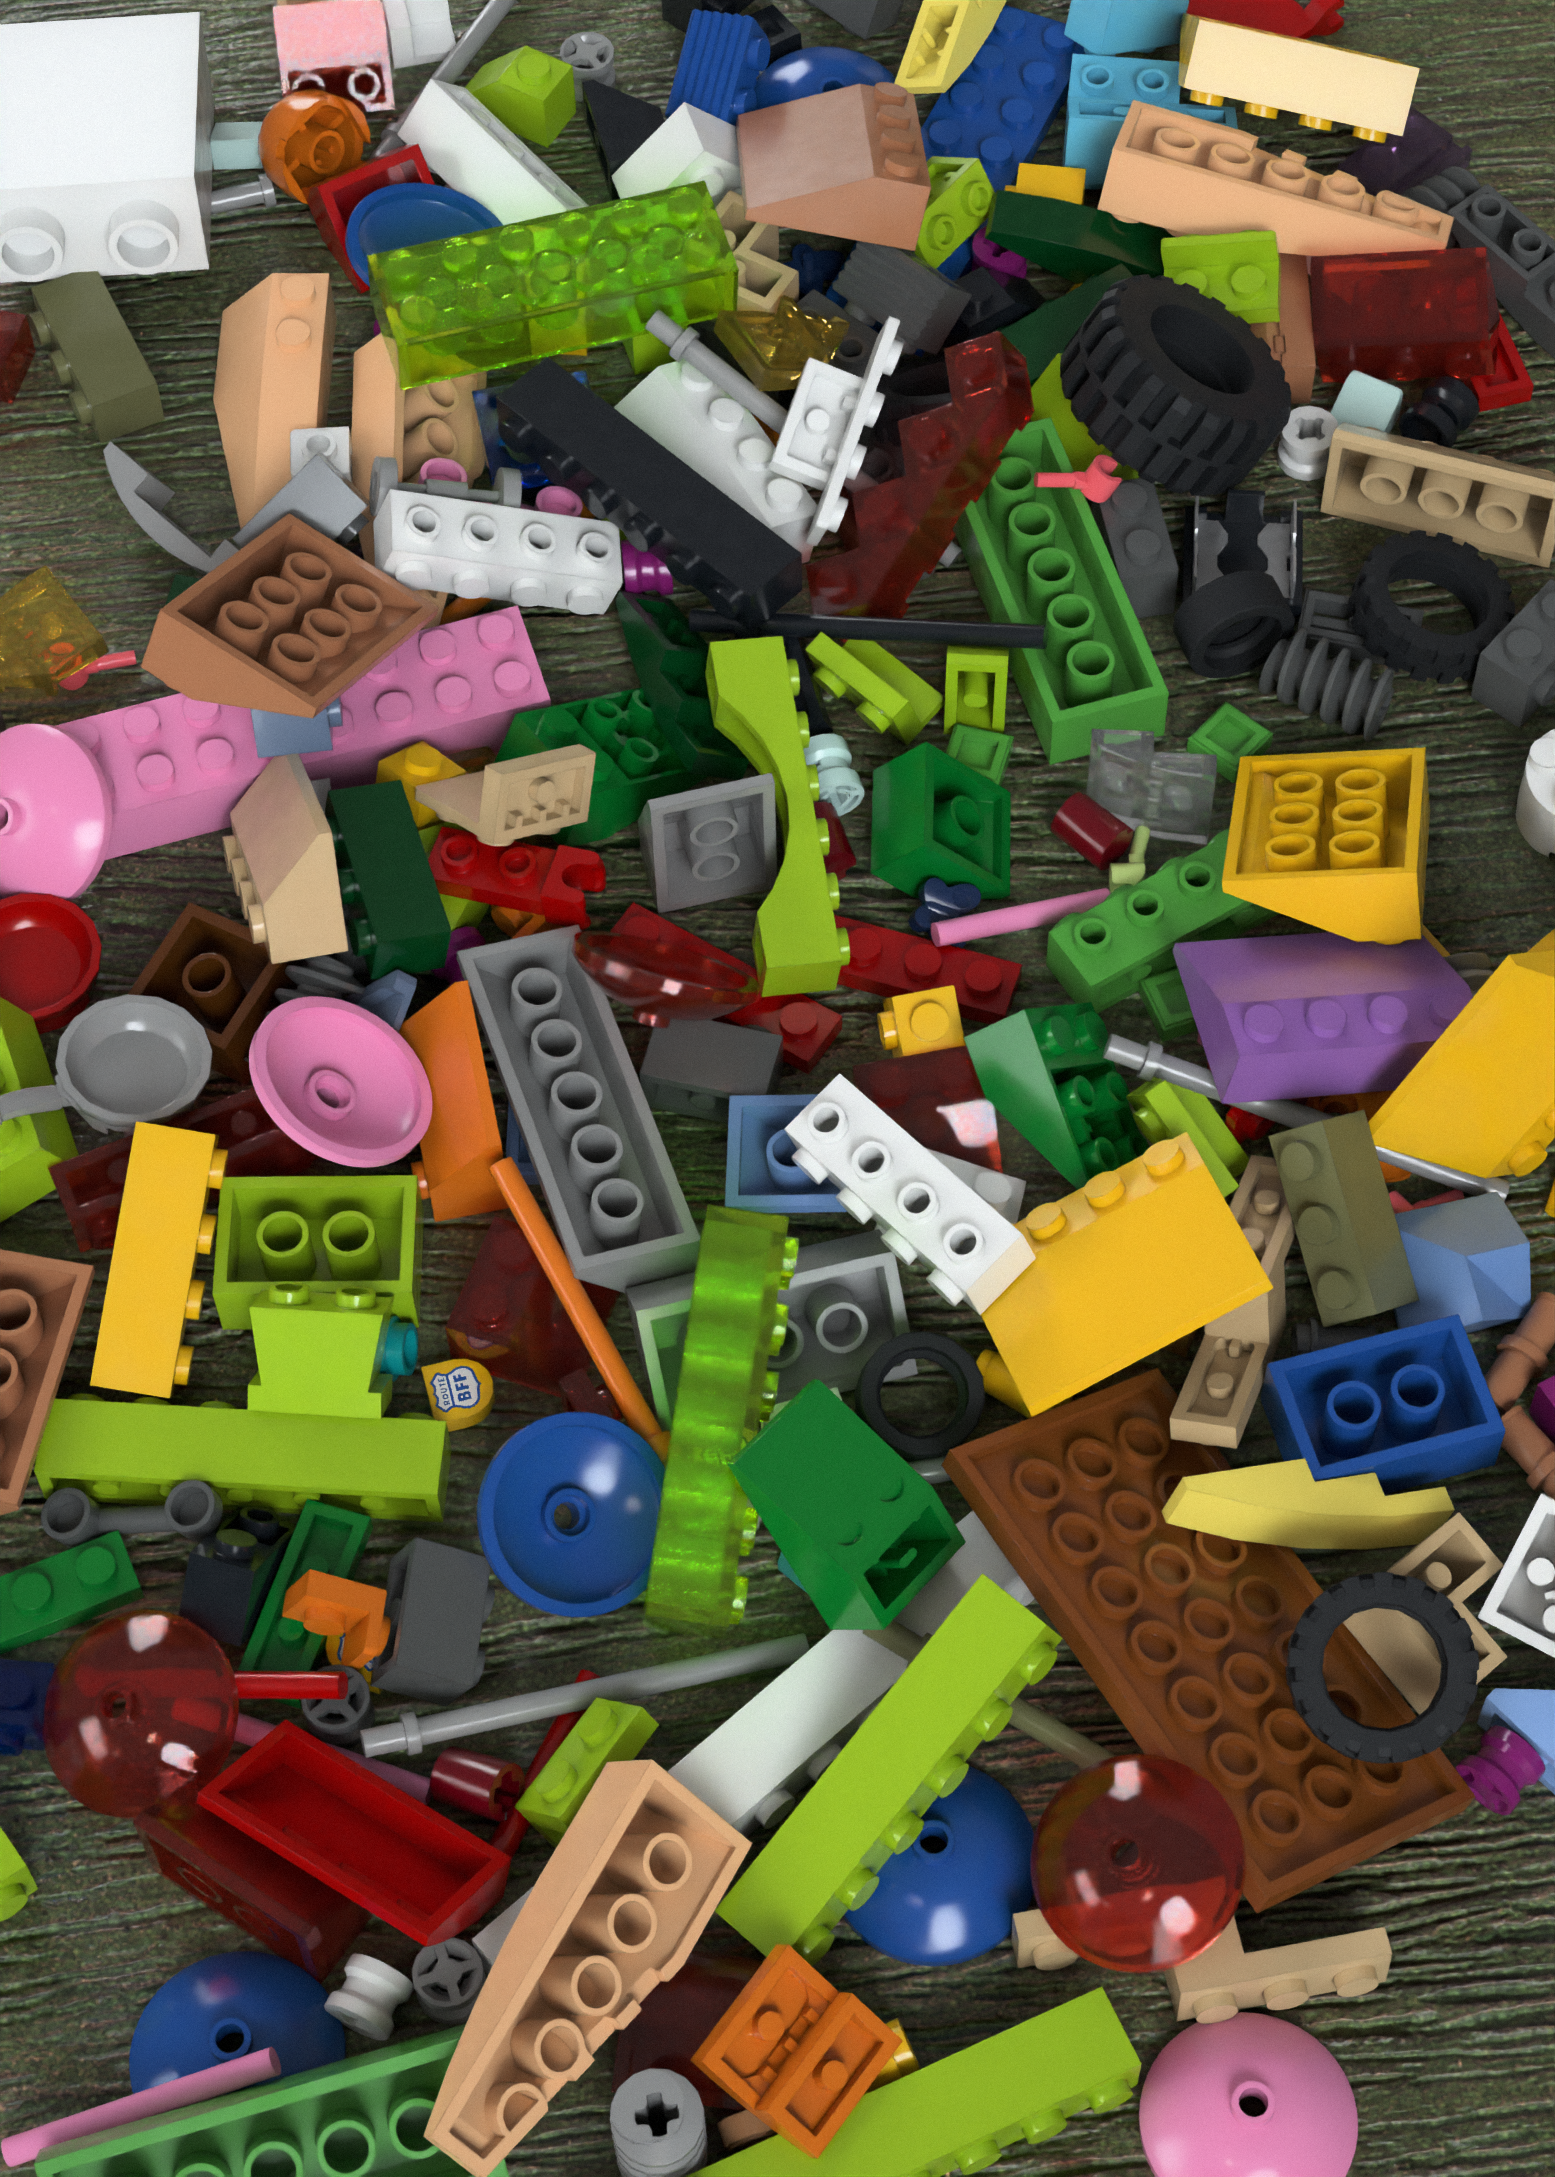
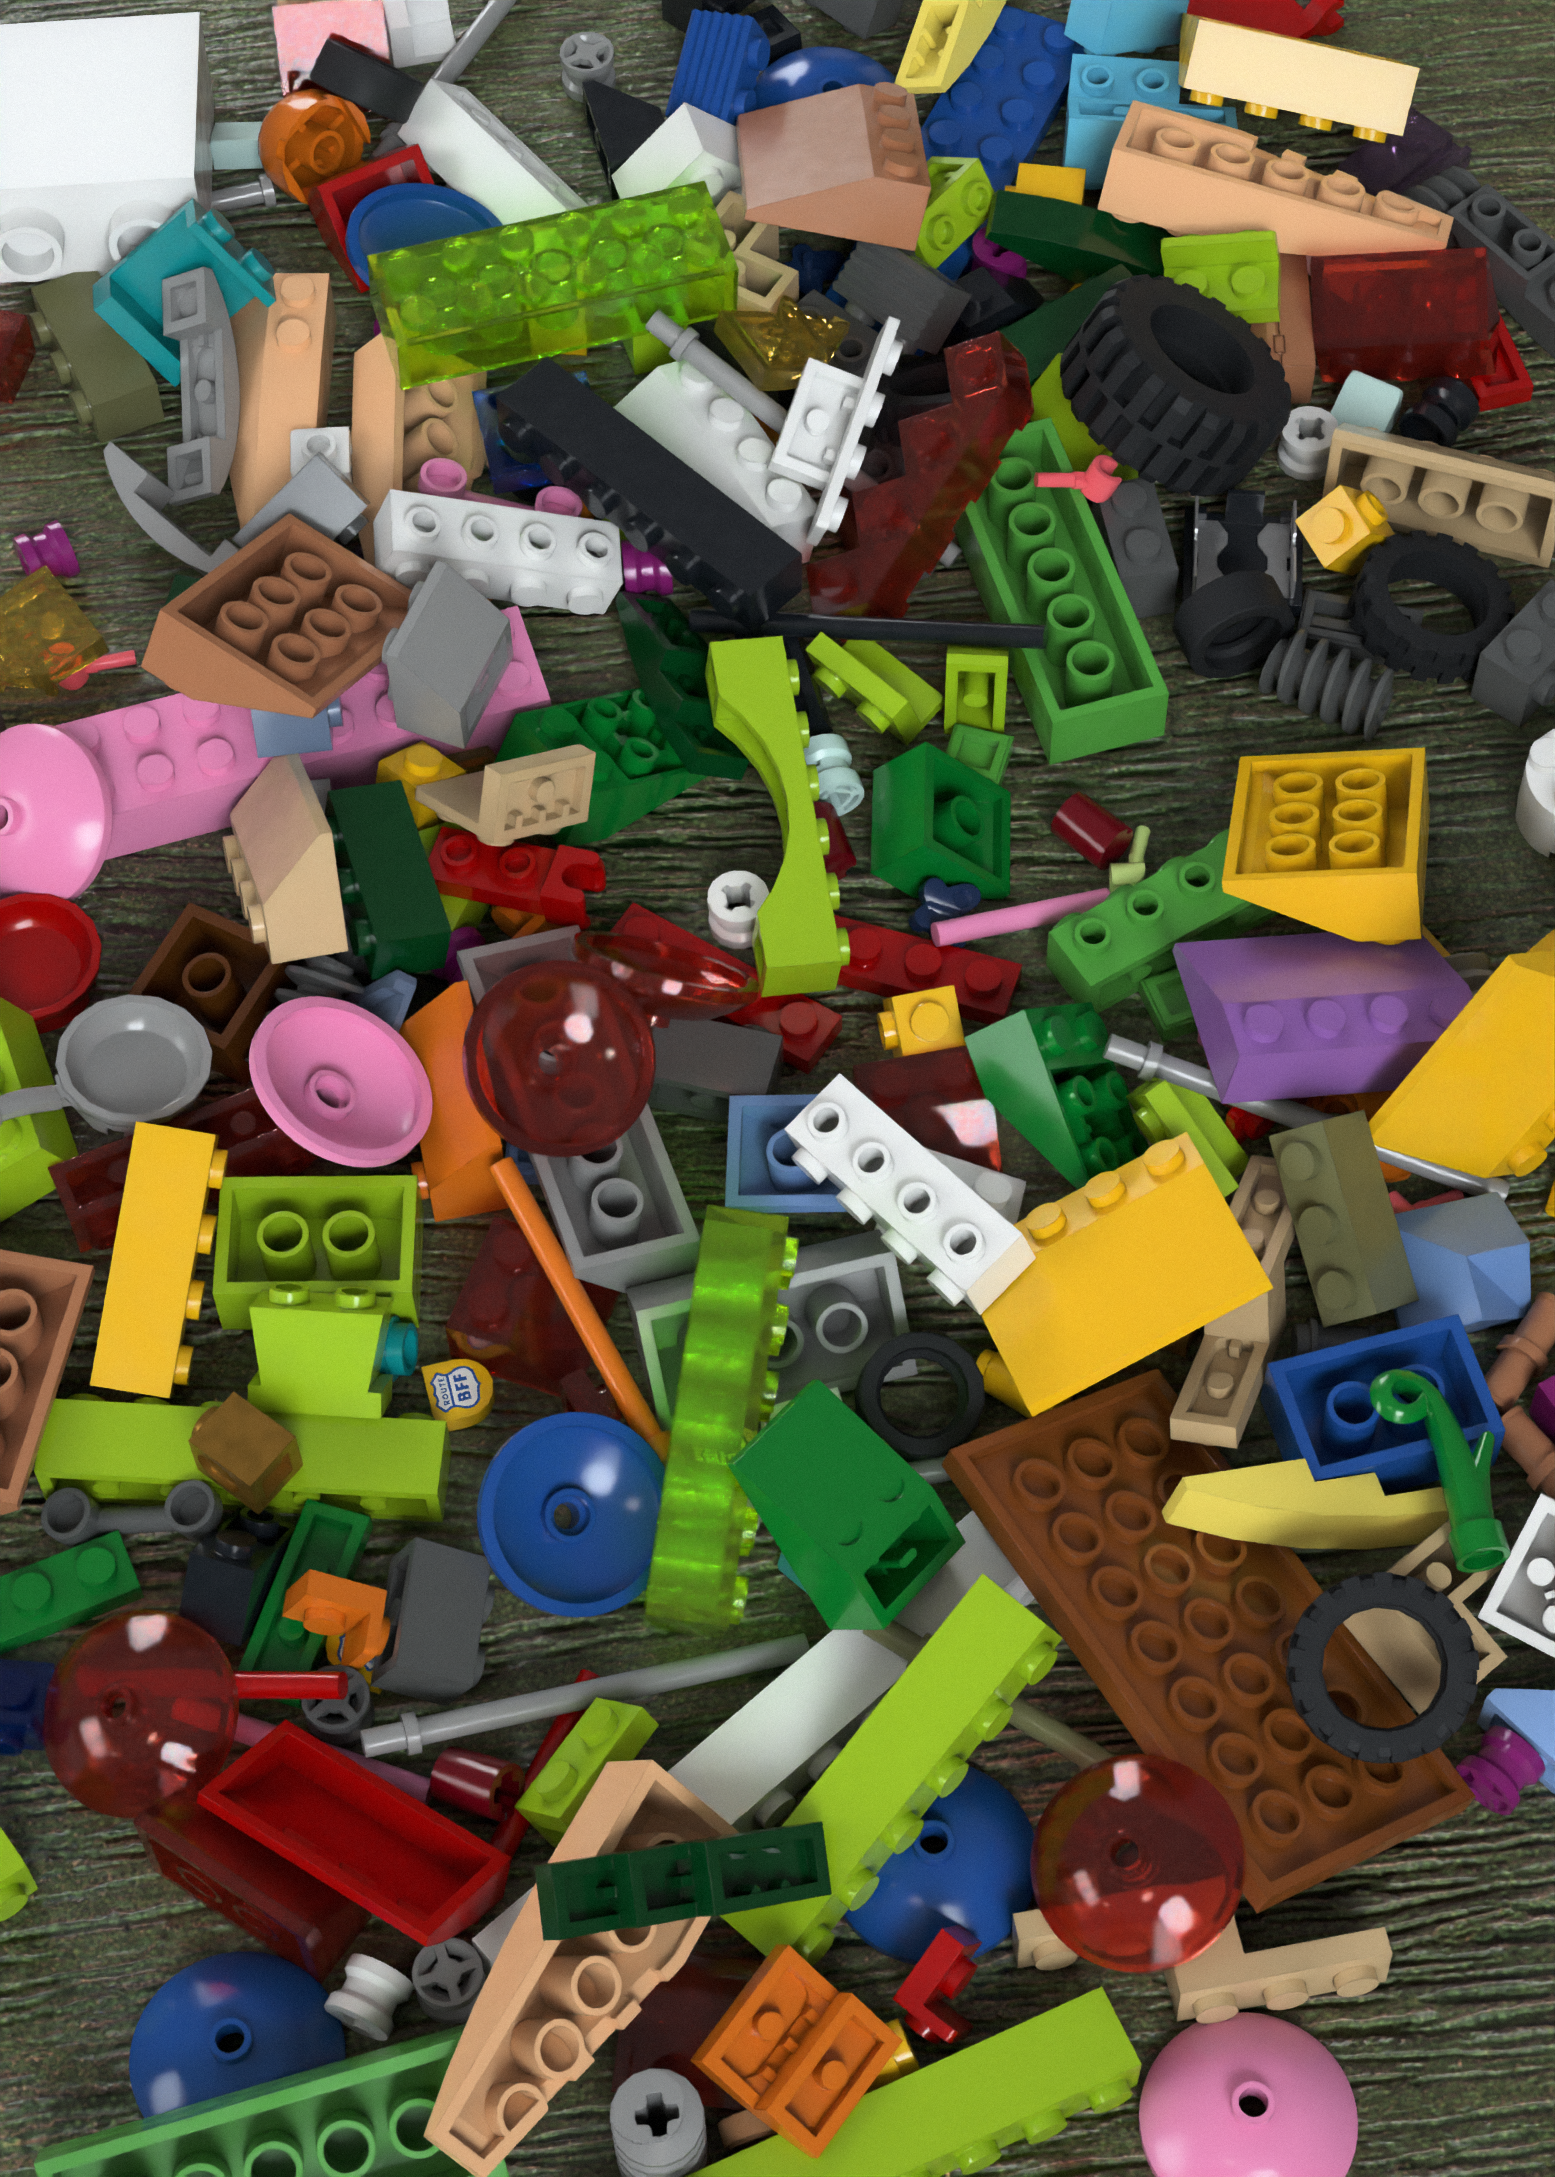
(47, 548): none -> magenta wheel
(150, 2102): bright pink bar -> none
(190, 239): none -> teal panel
(209, 385): none -> light grey slope
(245, 1451): none -> pearl gold brick
(366, 81): none -> black tyre
(384, 476): light grey wheel -> none
(446, 657): none -> light grey slope
(527, 93): lime slope -> none
(599, 1050): none -> clear red dish
(682, 1880): none -> dark green slope
(710, 843): light grey slope -> none
(735, 926): none -> white wheel
(940, 1972): none -> red bracket
(1151, 788): clear slope -> none
(1229, 736): bright green tile -> none
(1345, 528): none -> yellow brick
(1475, 1534): none -> green plant

